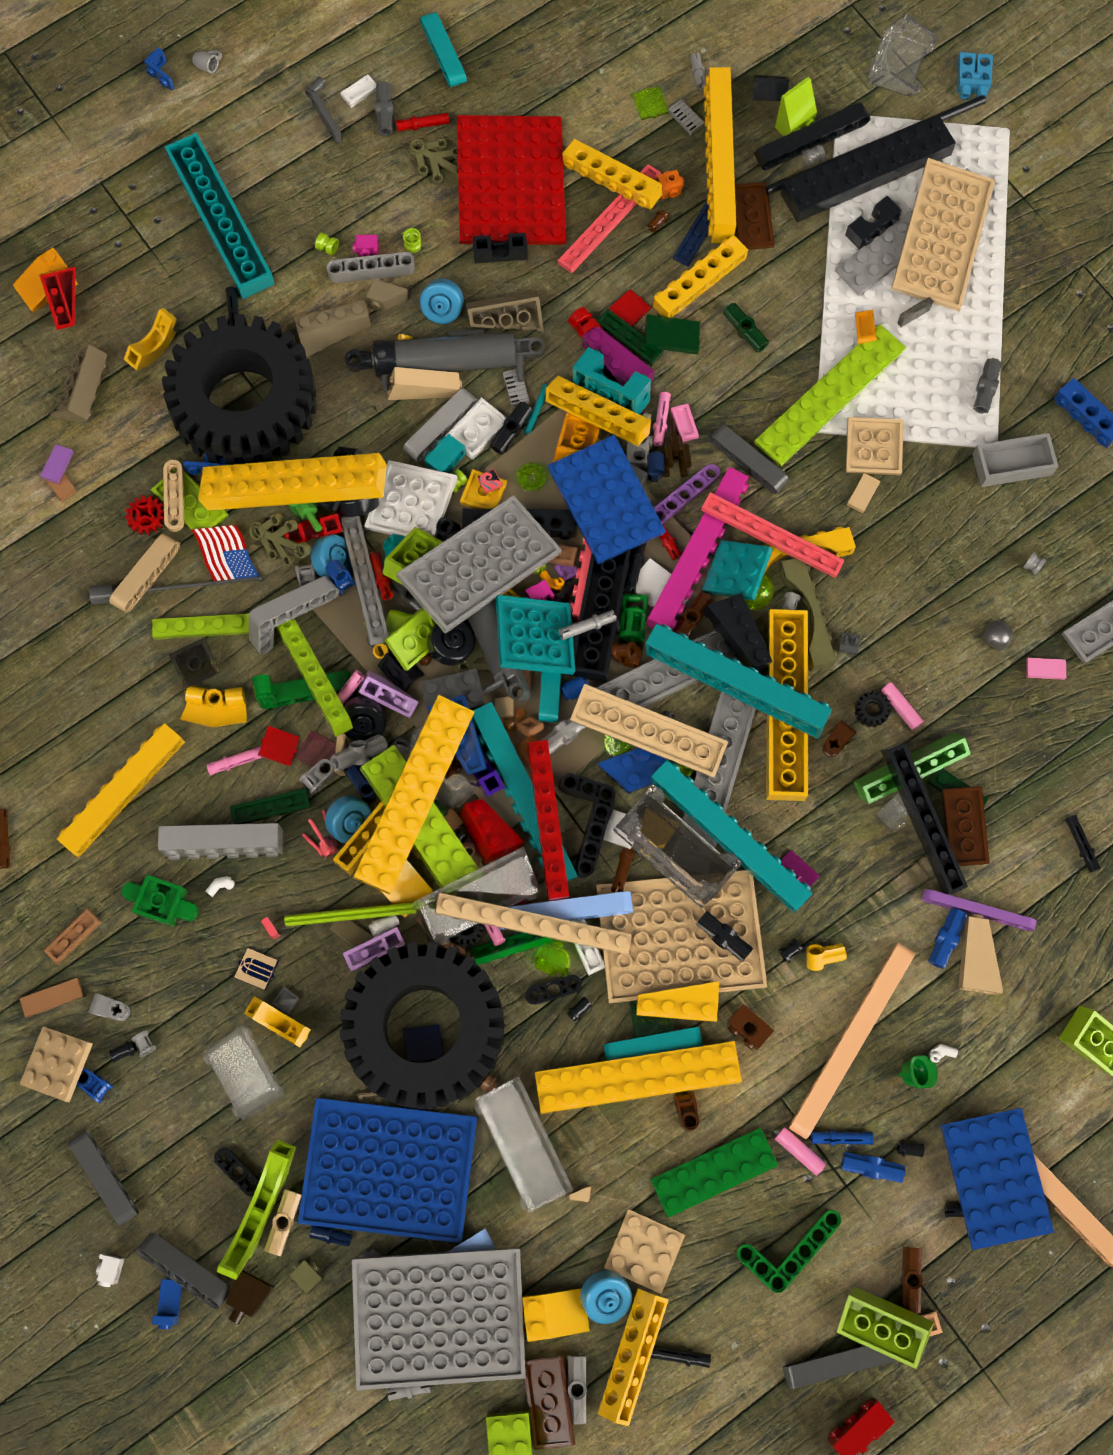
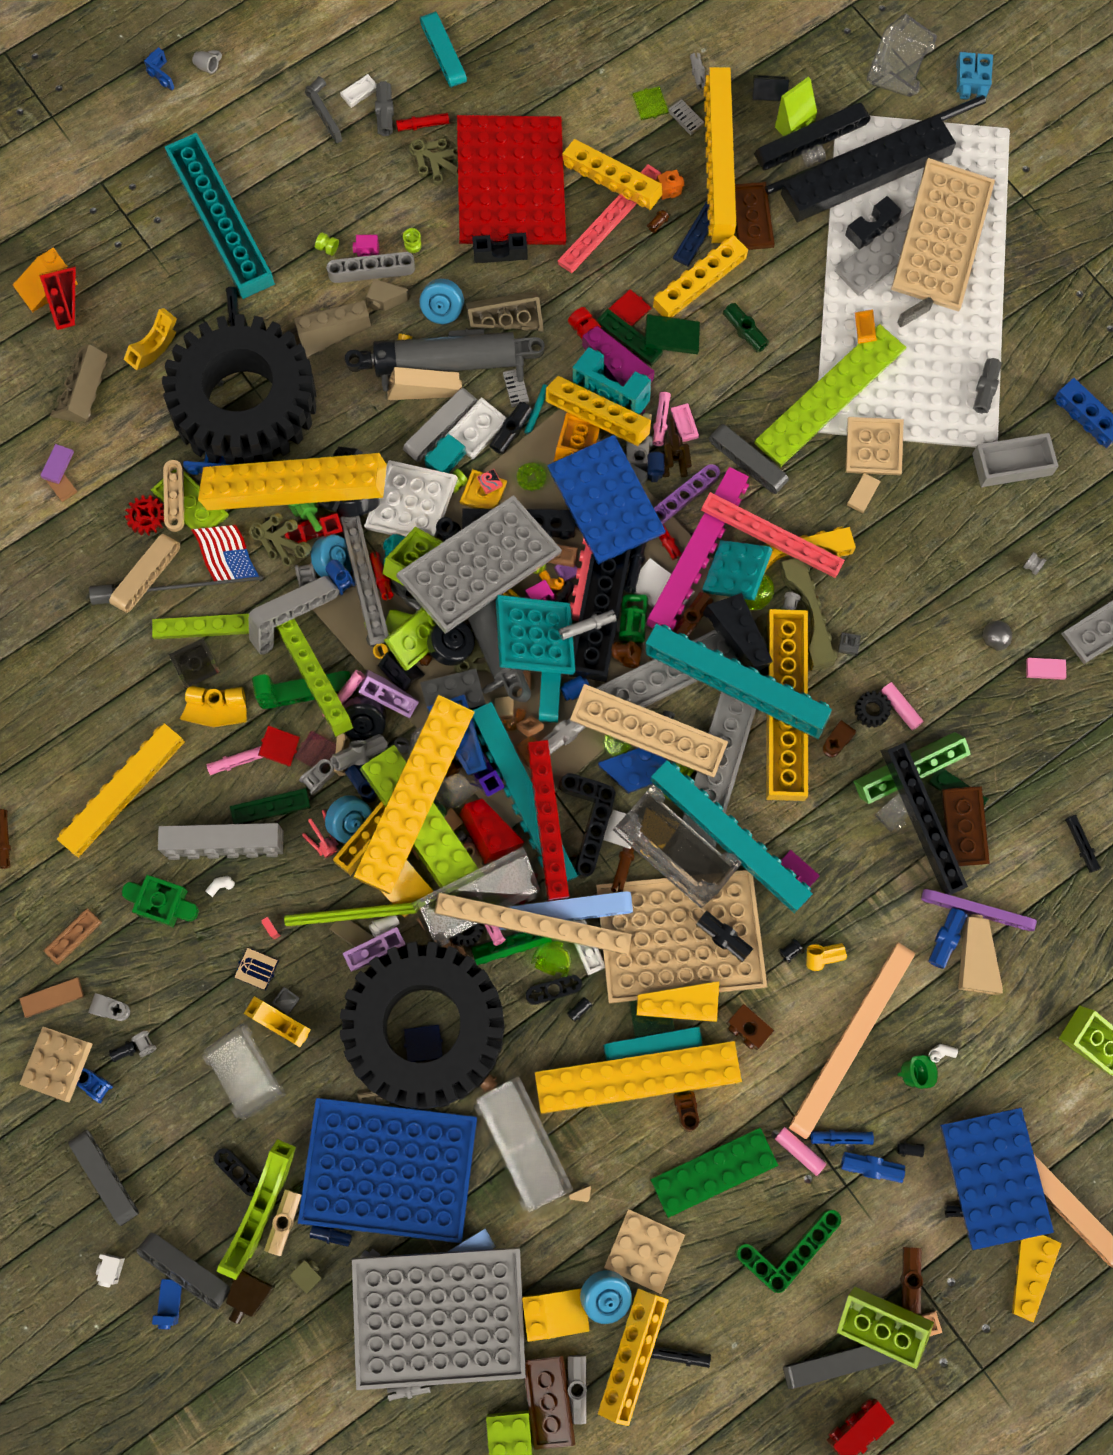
(1033, 1272): none -> yellow wing

